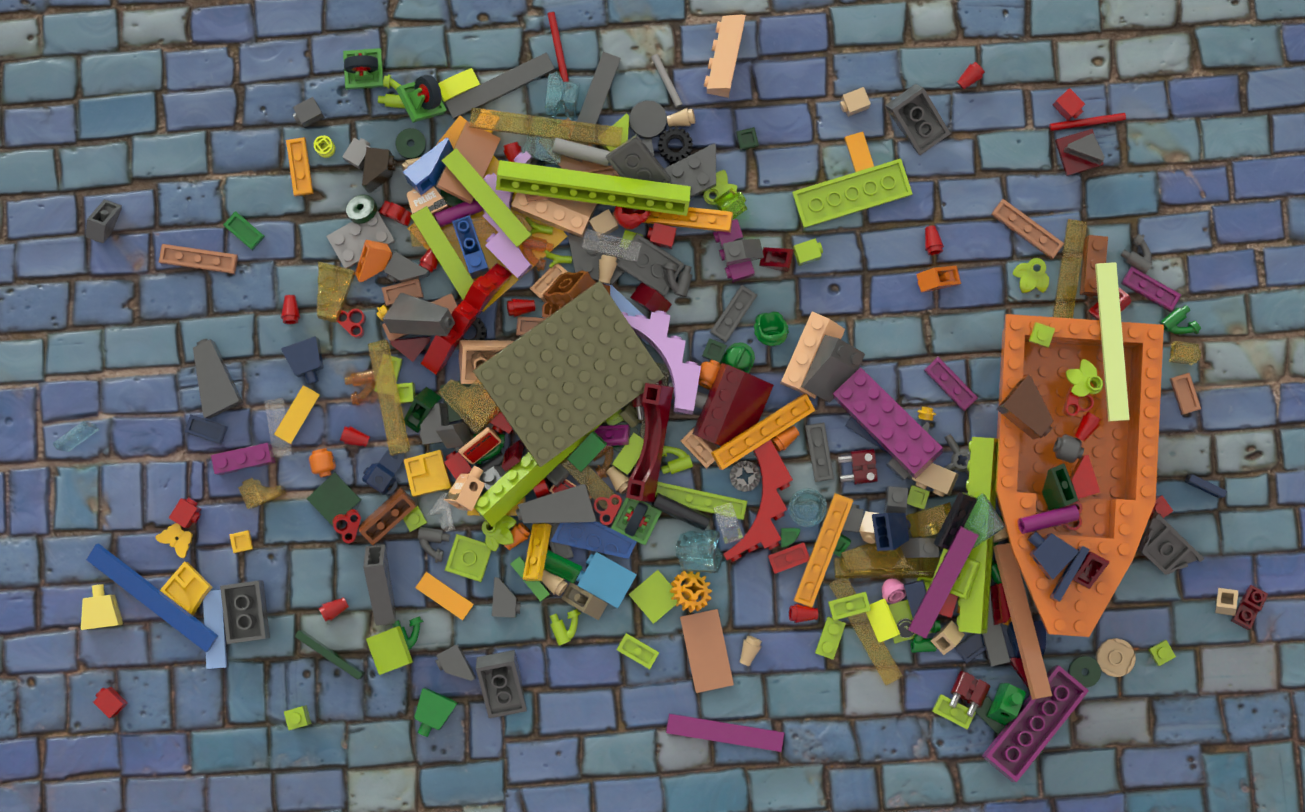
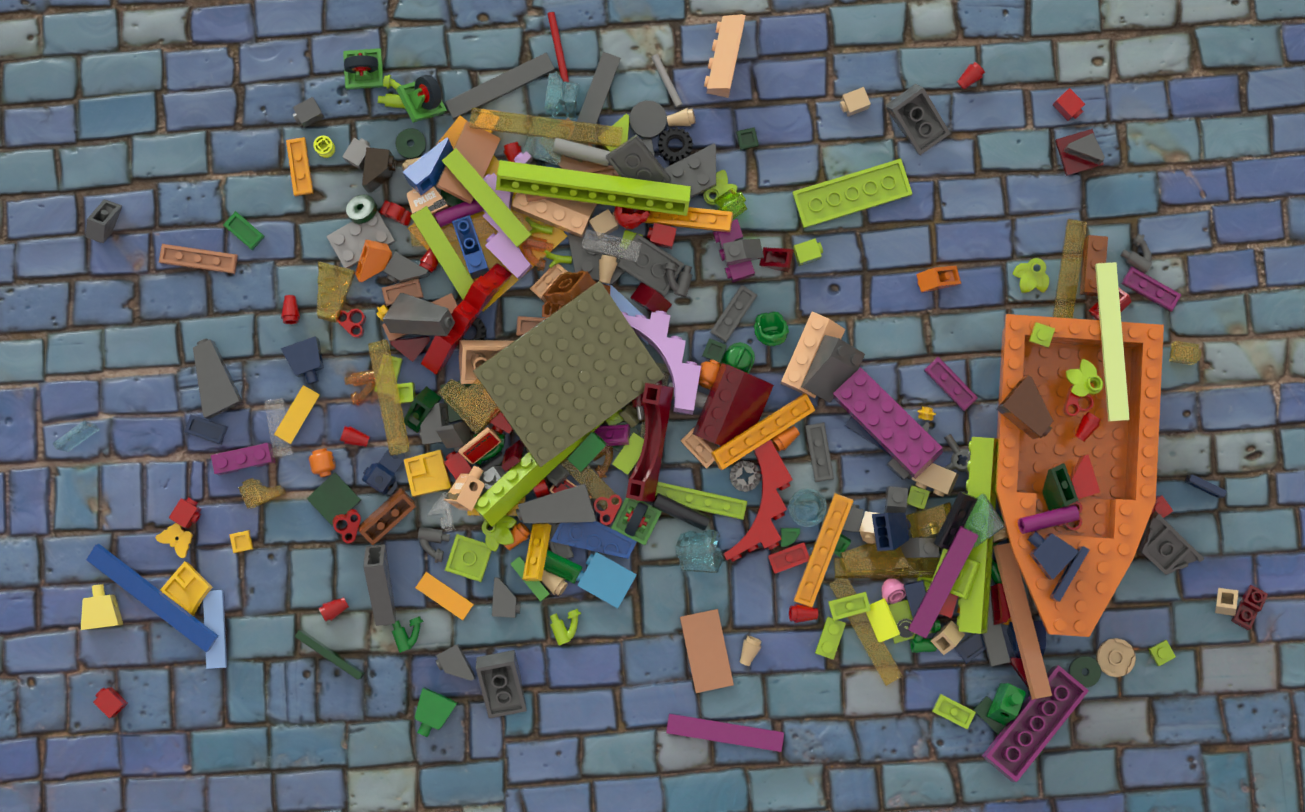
(245, 612): dark grey brick -> none
(297, 717): lime brick -> none
(389, 650): lime tile -> none
(415, 519): lime plate -> none
(458, 84): neon yellow slope -> none
(520, 306): red cone -> none
(584, 601): dark tan slope -> none
(618, 479): tan cone -> none
(637, 651): lime plate -> none
(654, 596): lime tile -> none
(676, 465): lime plant -> none
(690, 591): light orange gear -> none
(728, 523): clear slope -> none
(859, 151): light orange tile -> none
(863, 467): dark red piece -> none
(933, 242): red cone -> none
(969, 689): dark red piece -> none
(1027, 229): nougat tile -> none
(1068, 448): dark grey head -> none
(1087, 121): red bar -> none
(1090, 569): dark red slope -> none
(1174, 318): green plant -> none
(1185, 393): nougat tile -> none

